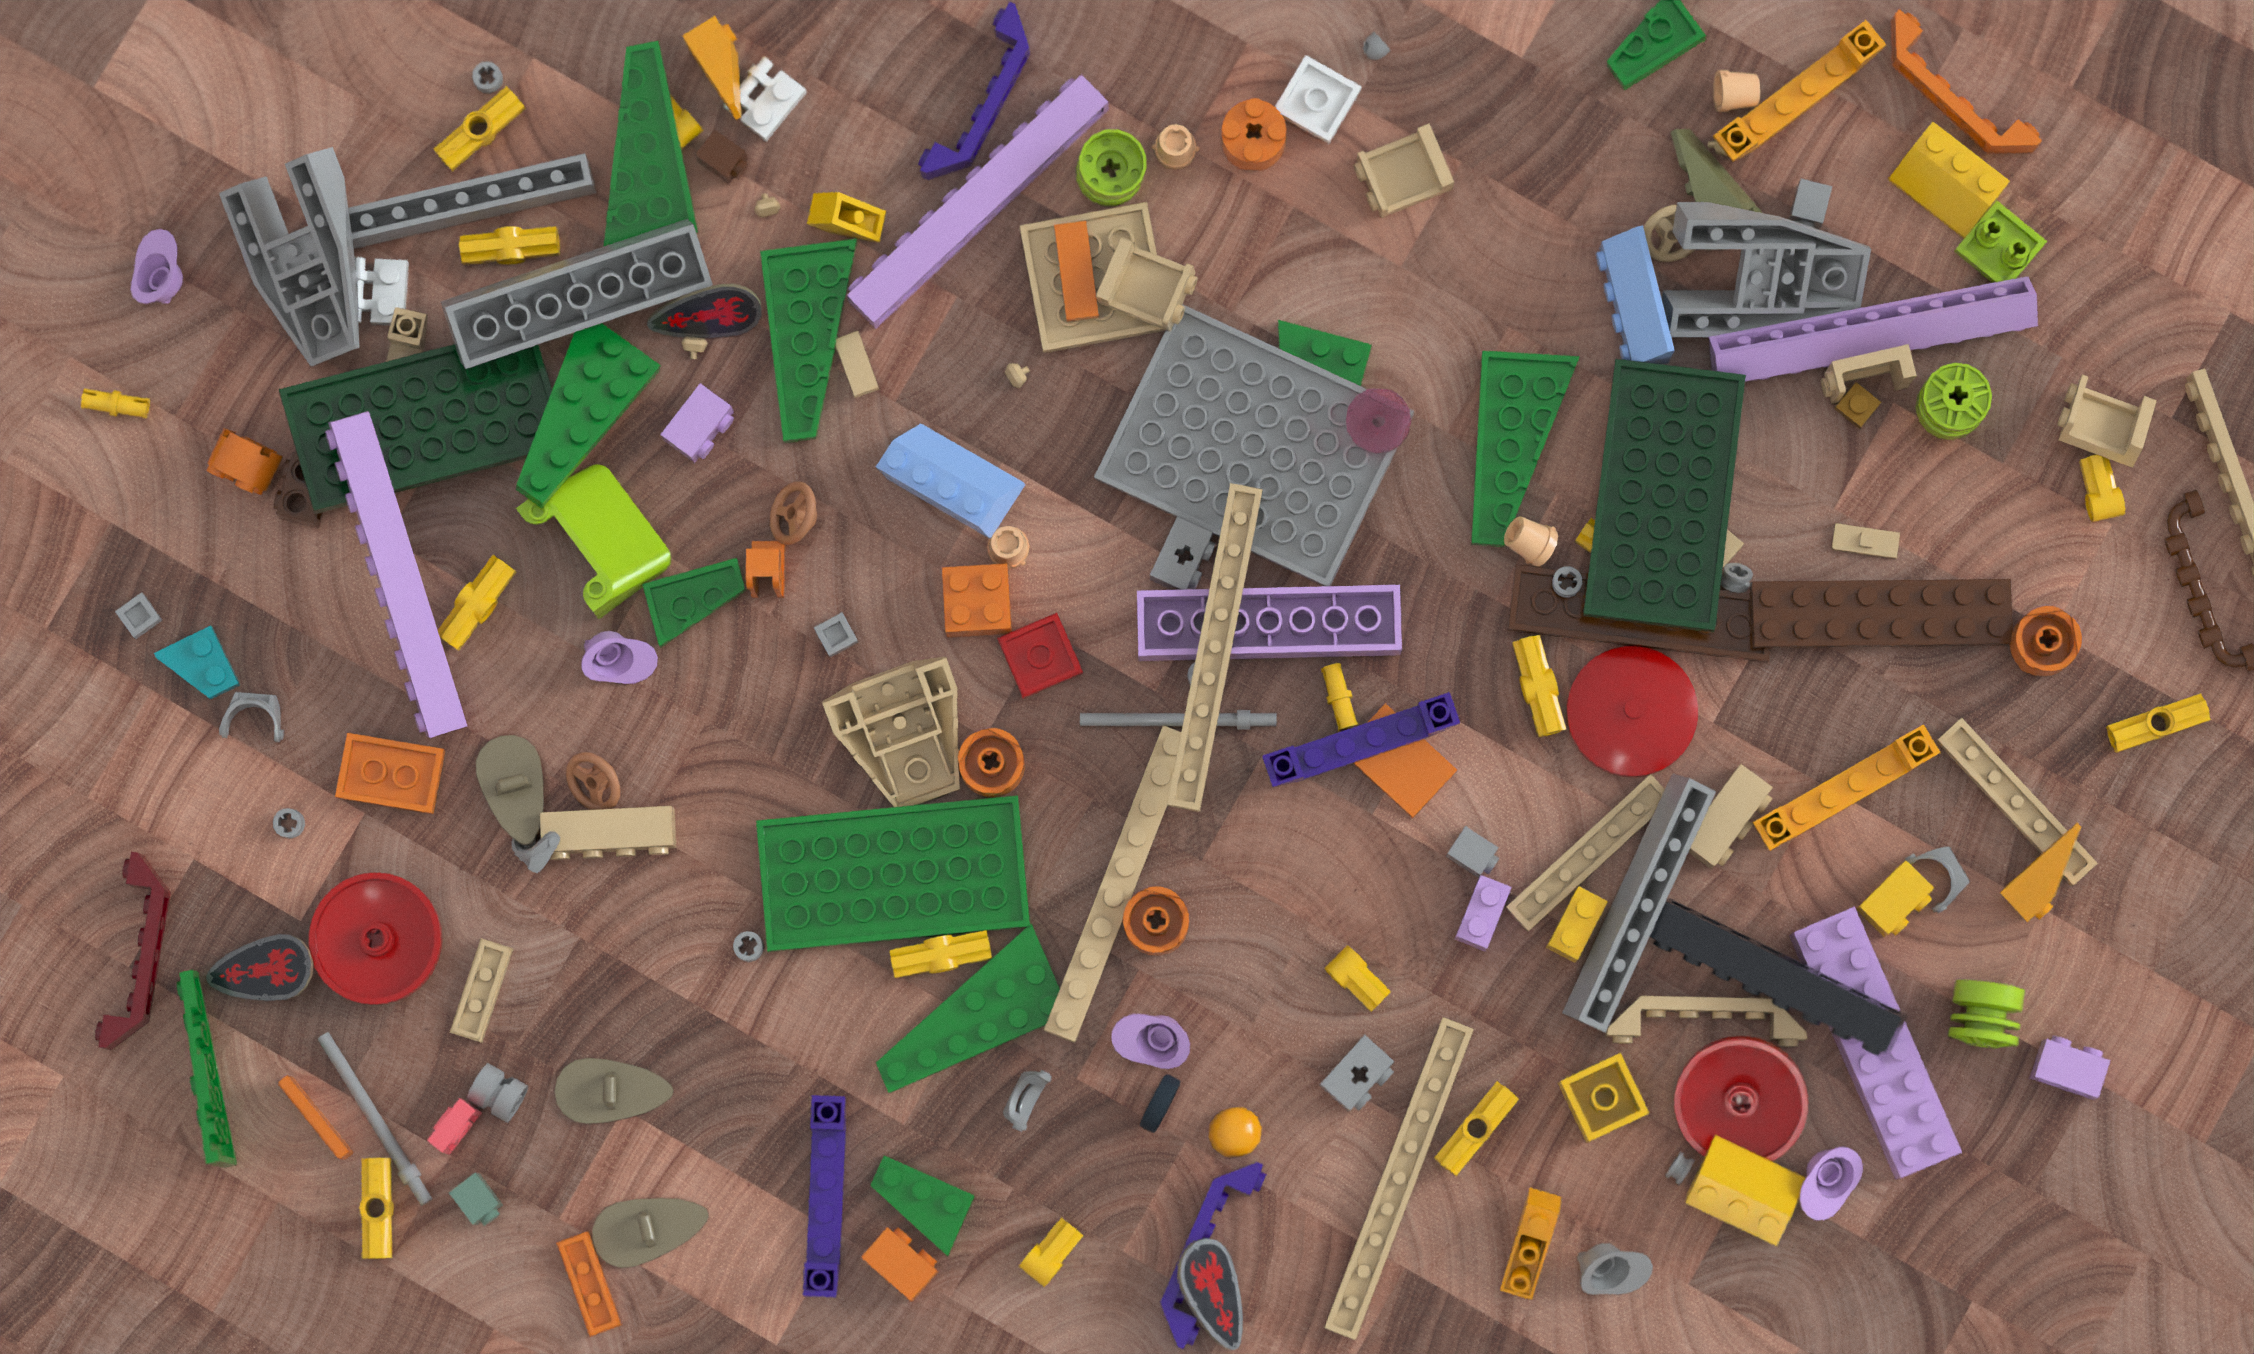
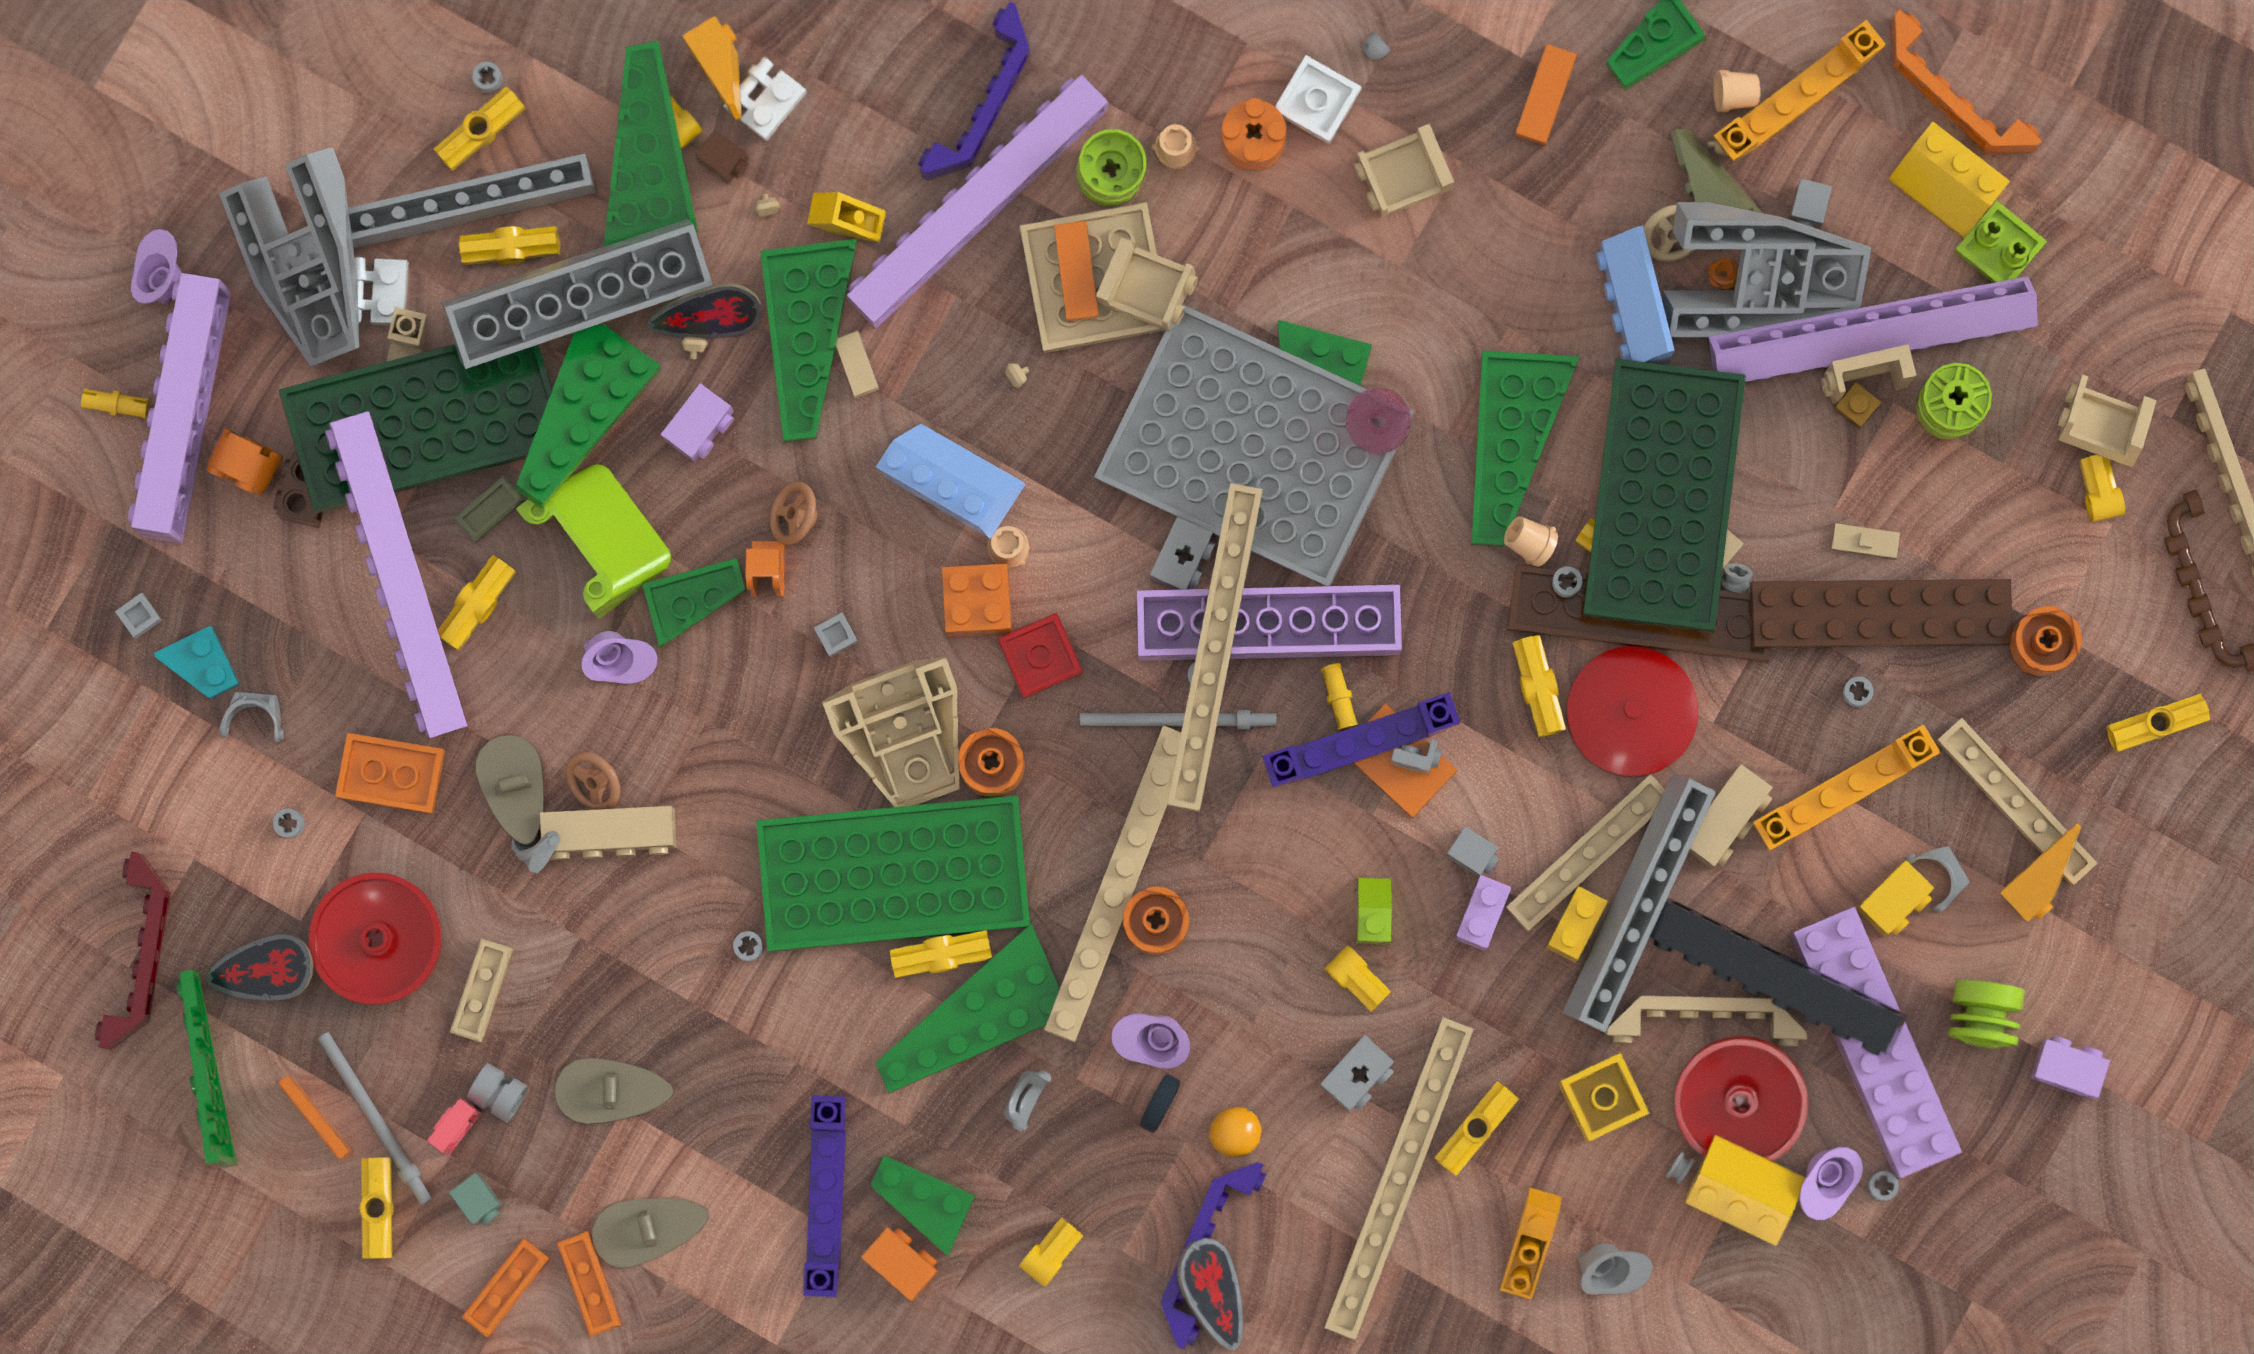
(180, 408): none -> lavender brick
(489, 509): none -> olive tile
(505, 1287): none -> orange tile
(1374, 911): none -> lime slope
(1410, 758): none -> light grey bracket
(1545, 94): none -> orange tile
(1715, 270): none -> orange plate
(1866, 687): none -> light grey bush
(1875, 1192): none -> light grey bush

